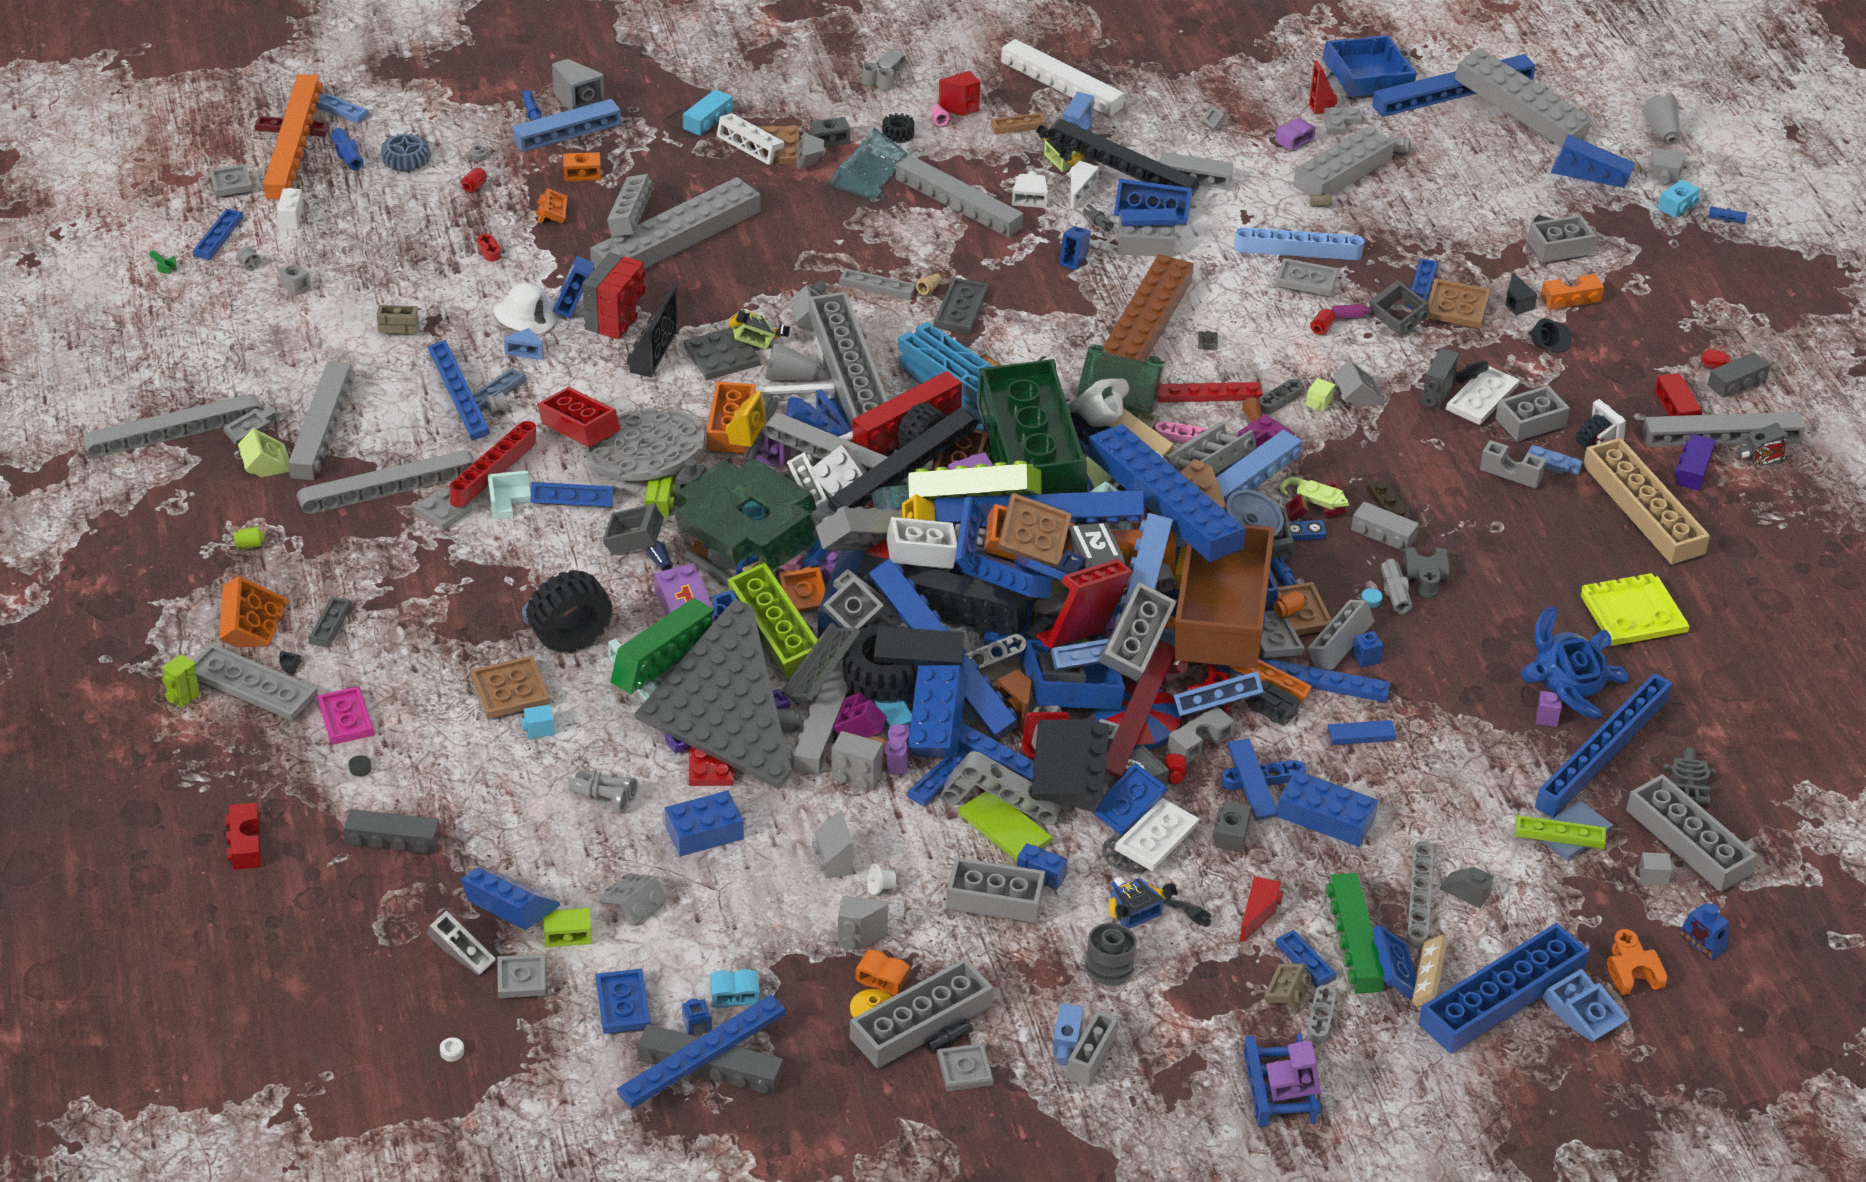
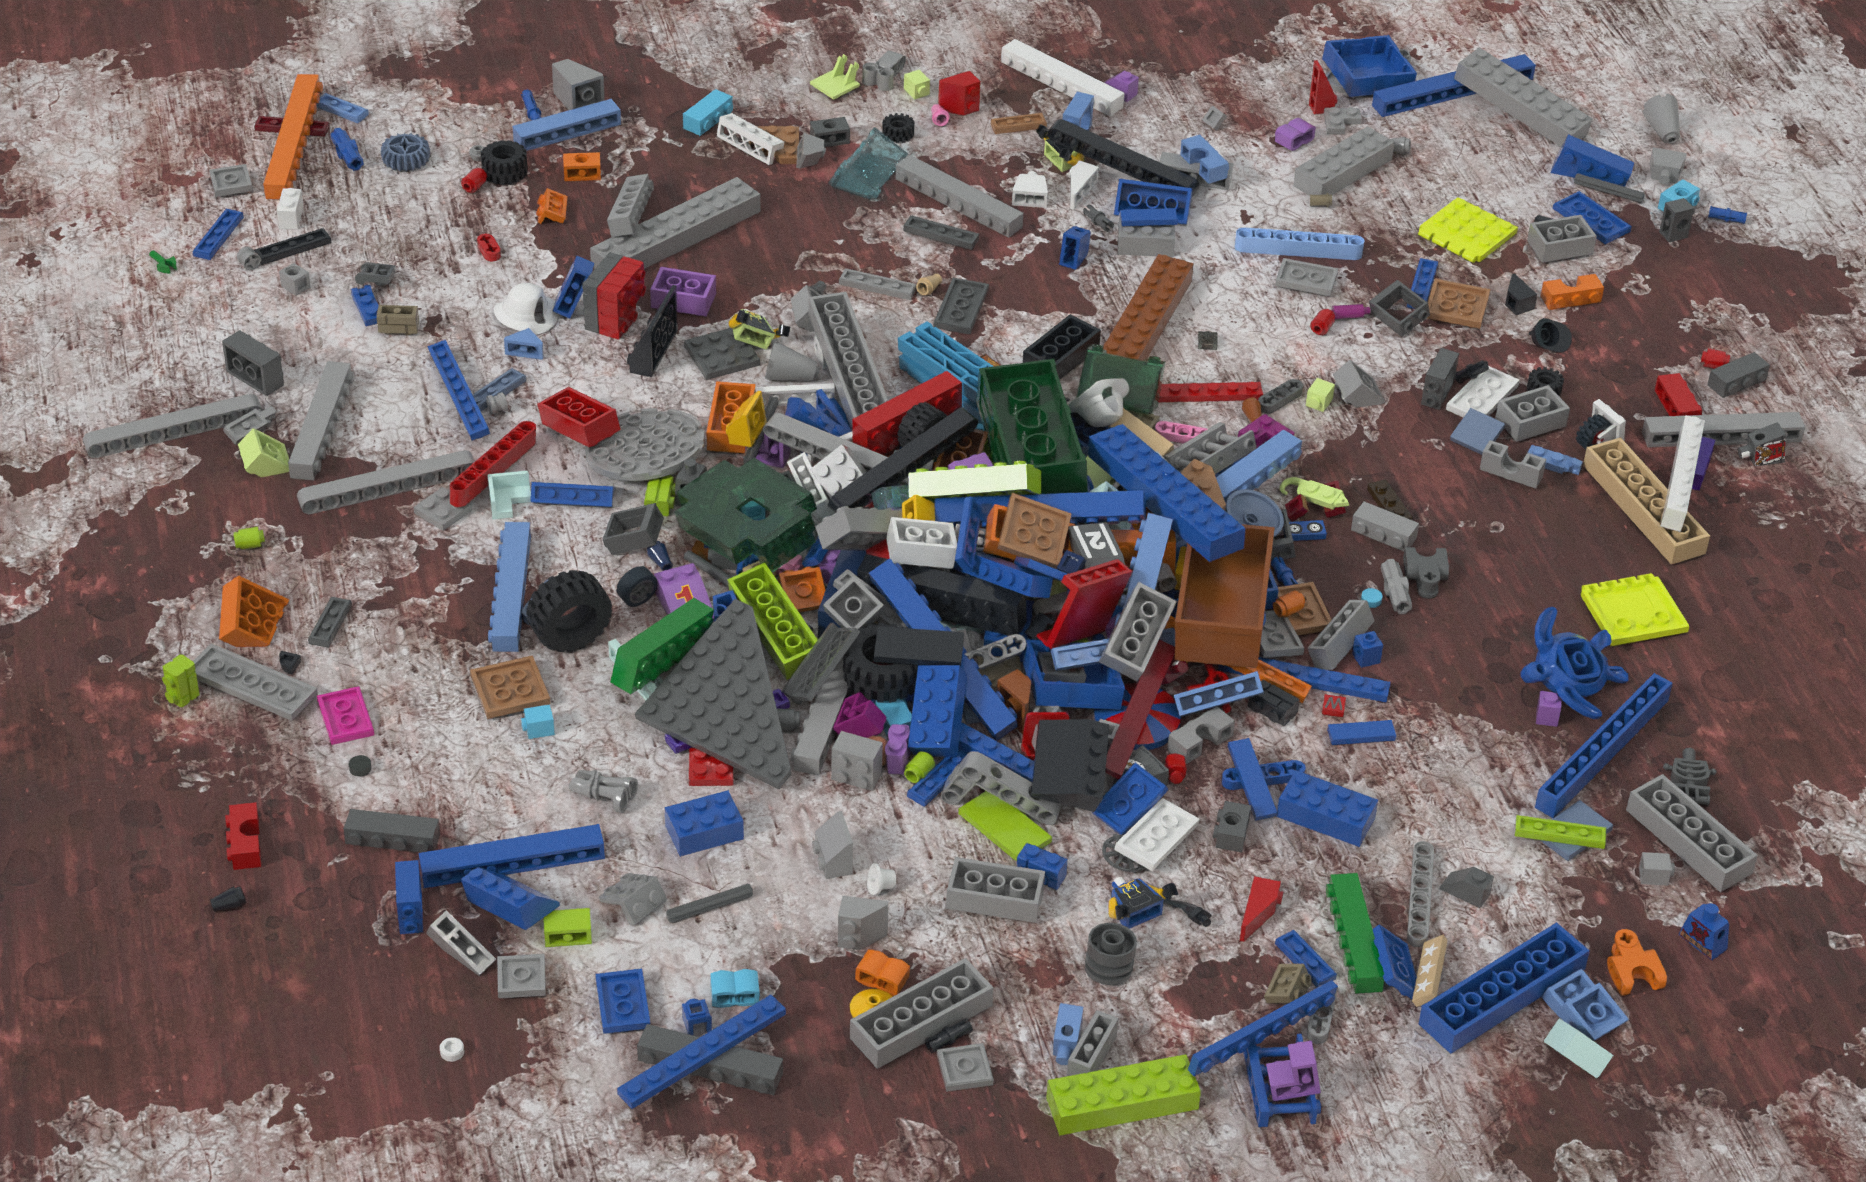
(228, 899): none -> black cone
(253, 363): none -> dark grey brick
(293, 246): none -> black tile
(366, 304): none -> blue plate
(380, 275): none -> dark grey plate
(409, 897): none -> blue window
(504, 162): none -> black tyre
(511, 587): none -> medium blue brick
(513, 855): none -> blue brick
(636, 586): none -> black wheel
(694, 290): none -> medium lavender brick
(709, 903): none -> dark grey axle
(835, 82): none -> yellowish green plate
(916, 84): none -> yellowish green brick
(919, 766): none -> lime brick
(941, 232): none -> dark grey plate
(1065, 344): none -> black brick
(1122, 1094): none -> lime brick
(1126, 83): none -> medium lavender slope
(1212, 164): none -> medium blue arch
(1262, 1028): none -> blue plate
(1333, 705): none -> red tile
(1467, 230): none -> neon yellow hinge
(1476, 431): none -> sand blue tile
(1544, 377): none -> black tyre
(1578, 1048): none -> light aqua panel
(1601, 221): none -> blue tile
(1609, 188): none -> dark grey axle
(1676, 220): none -> dark grey brick
(1682, 473): none -> white brick

